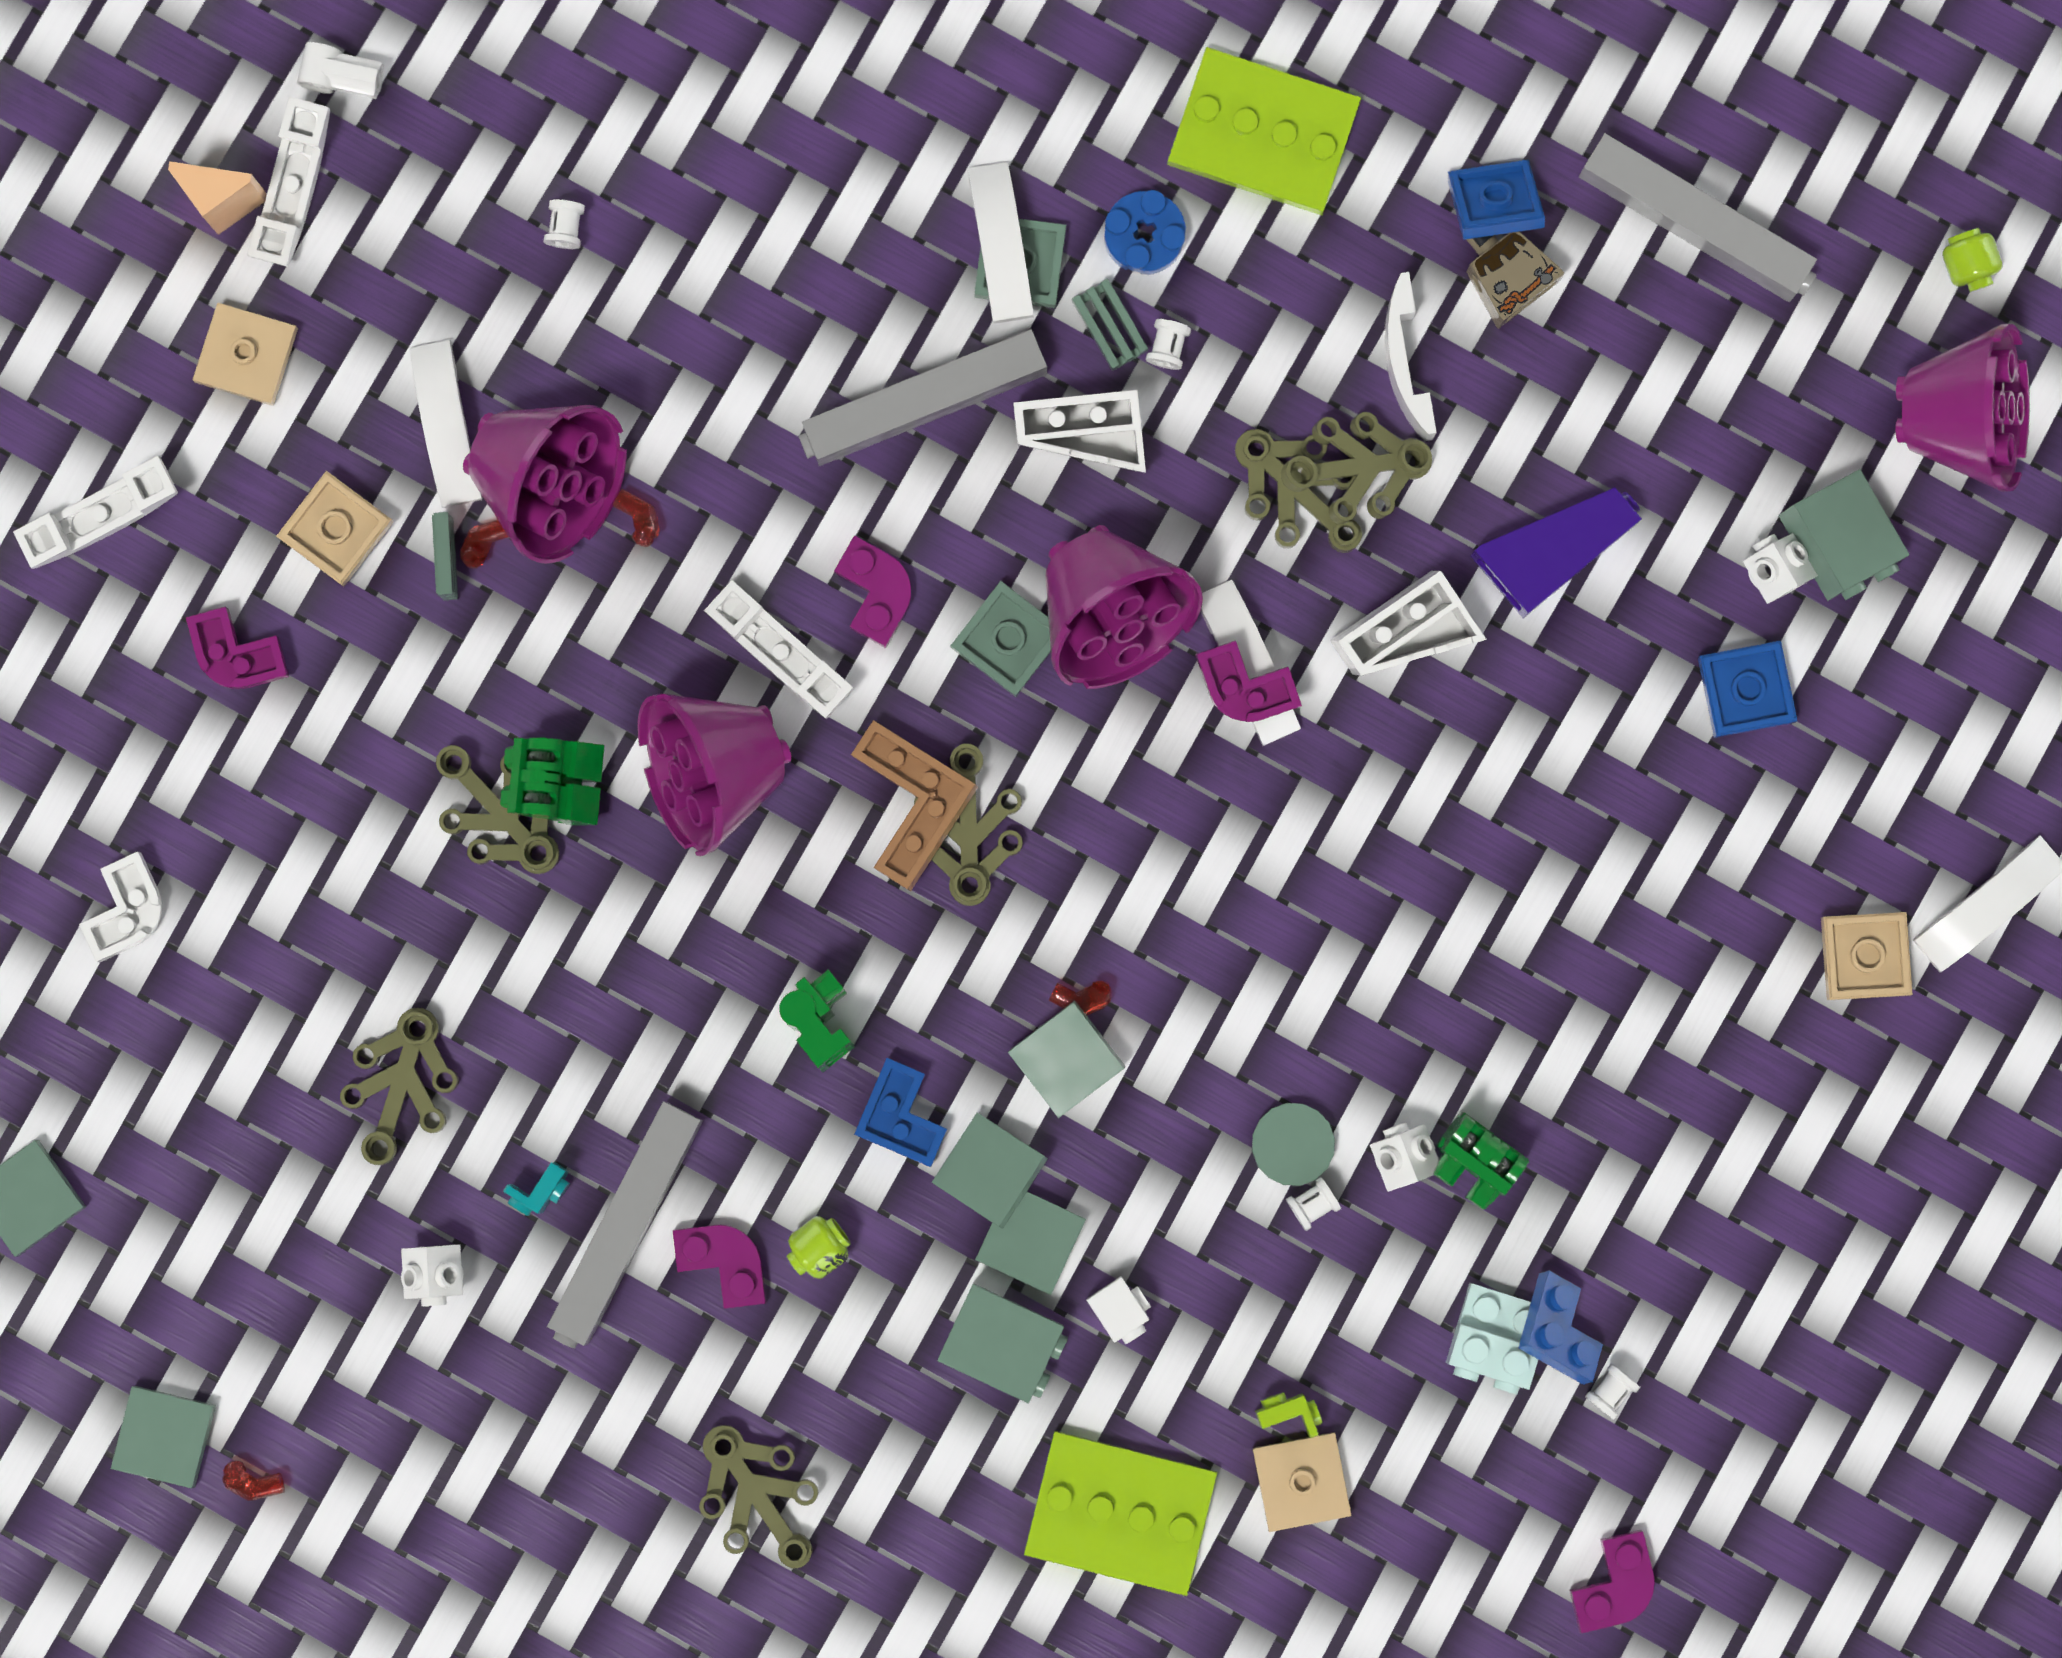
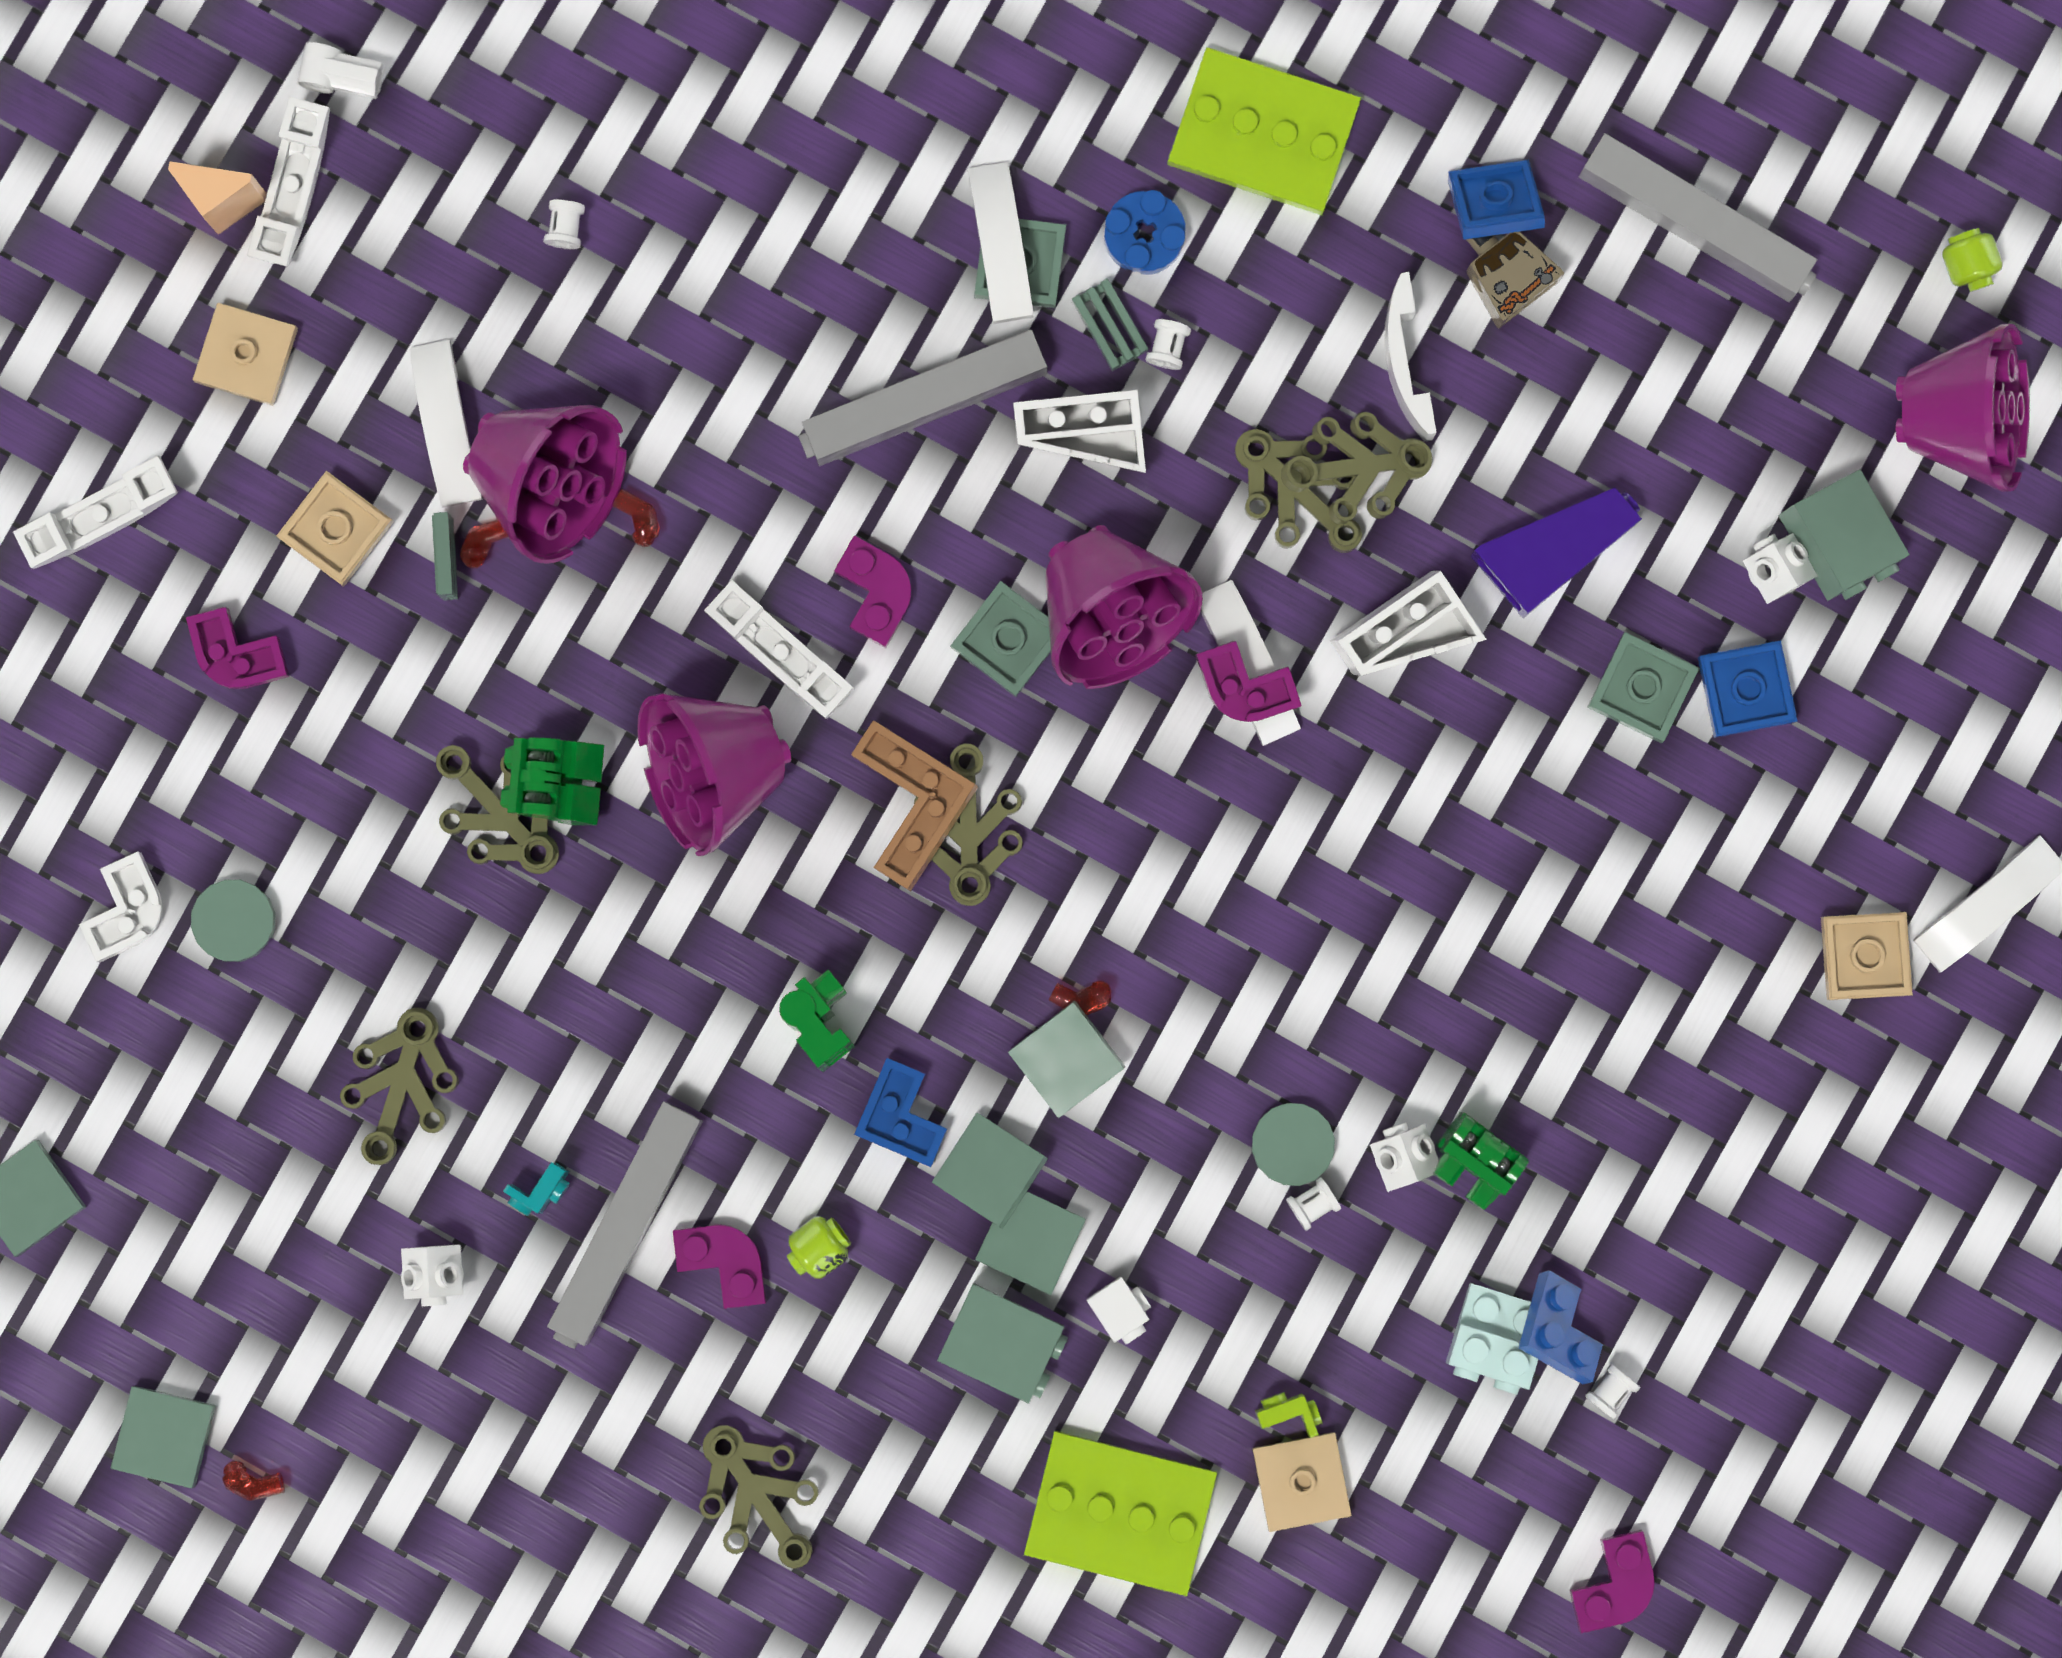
(233, 920): none -> sand green tile
(1643, 687): none -> sand green tile

